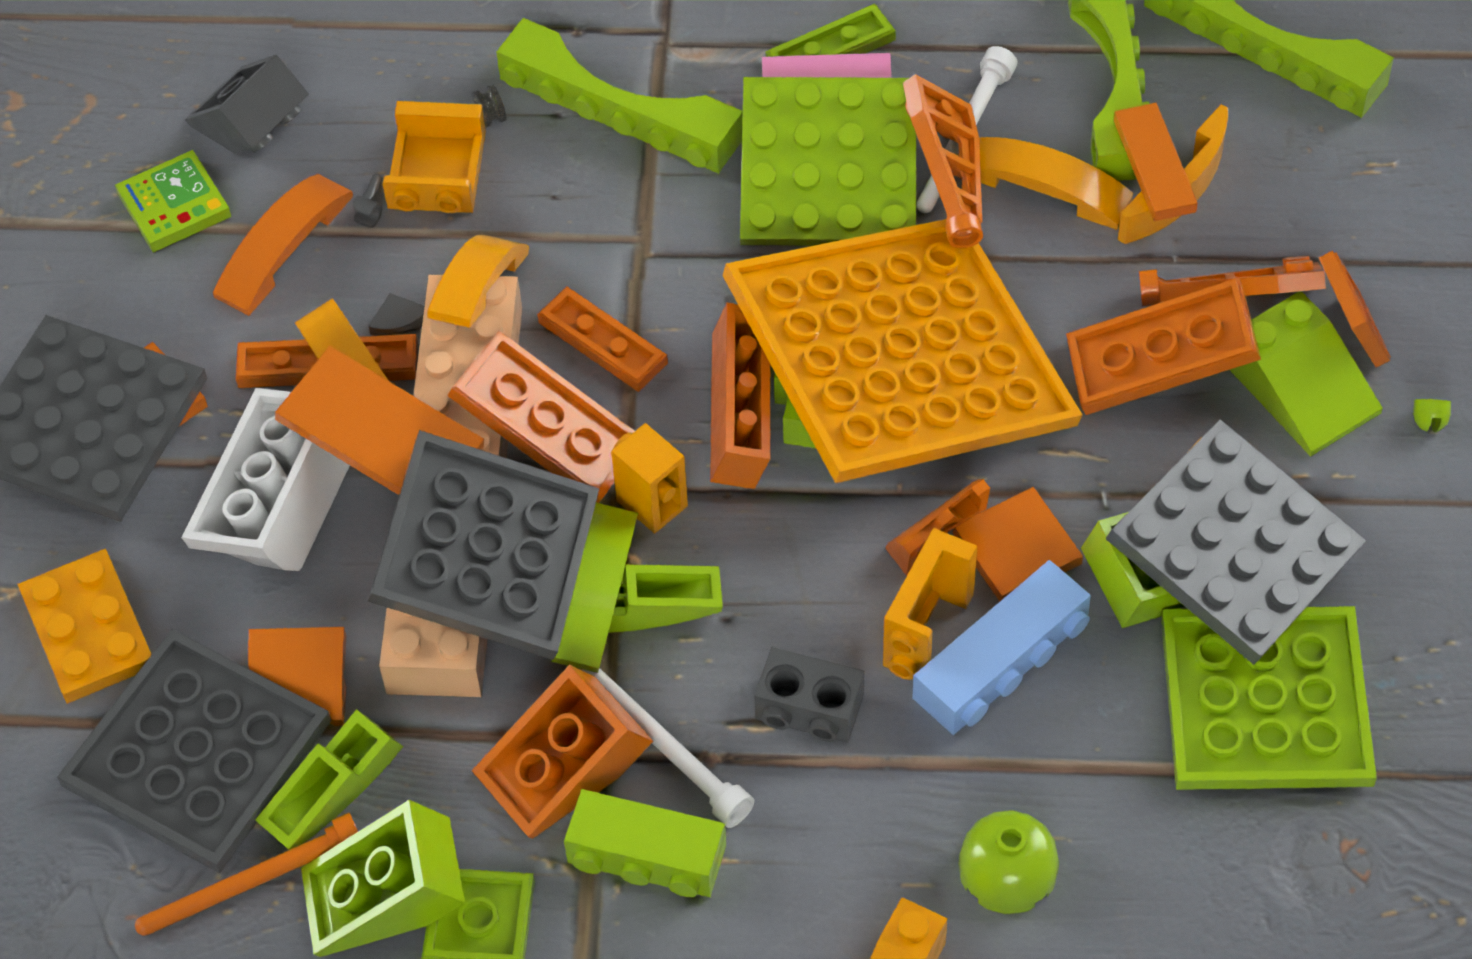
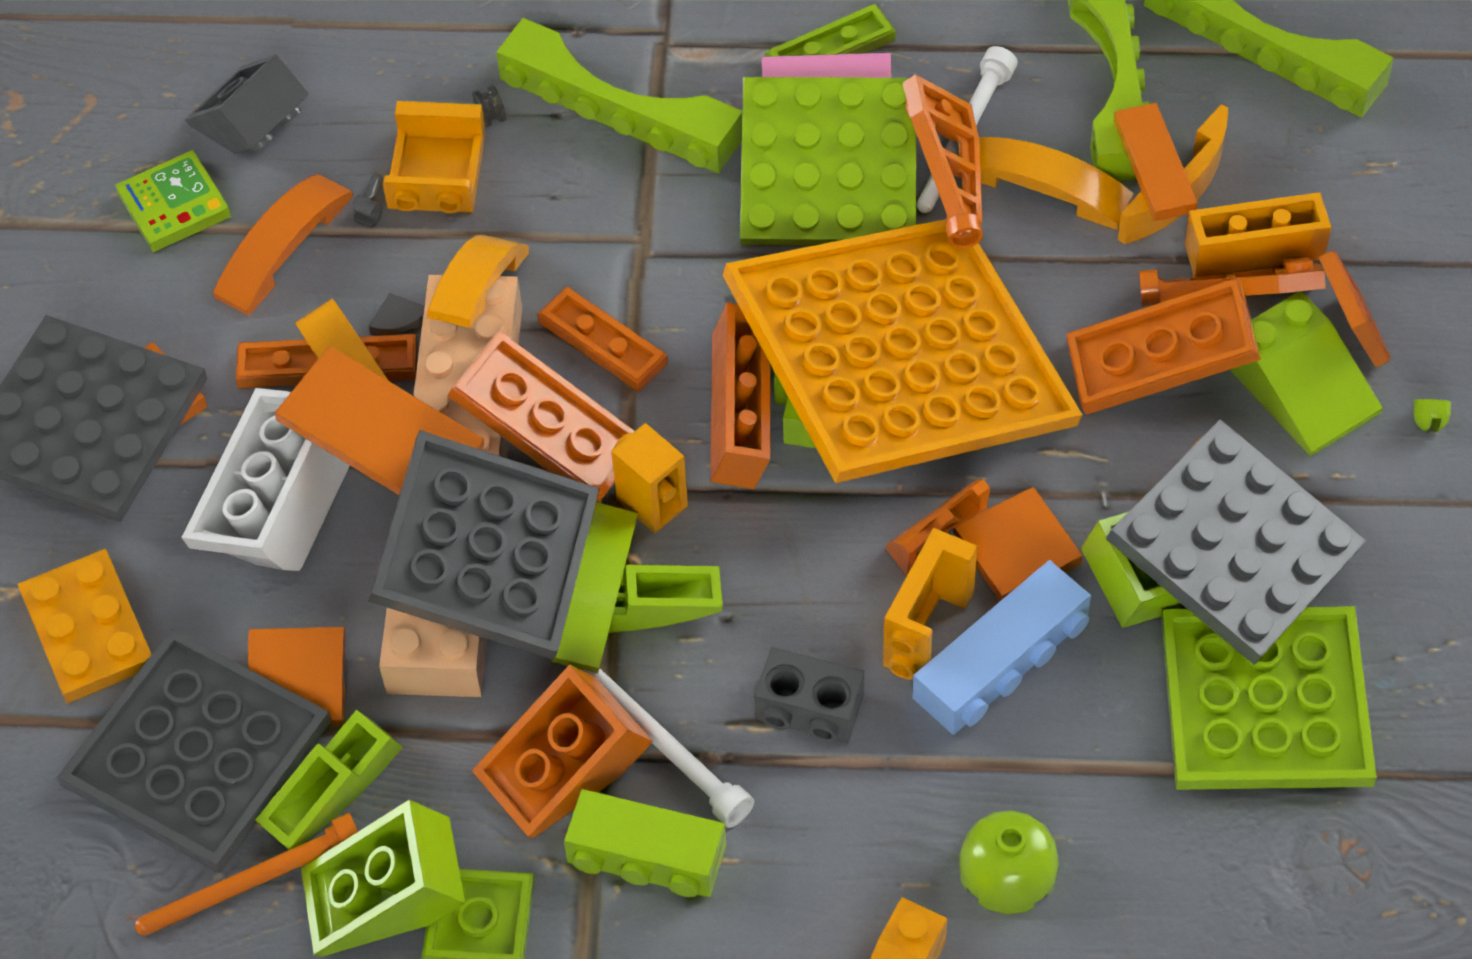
(1256, 234): none -> light orange brick

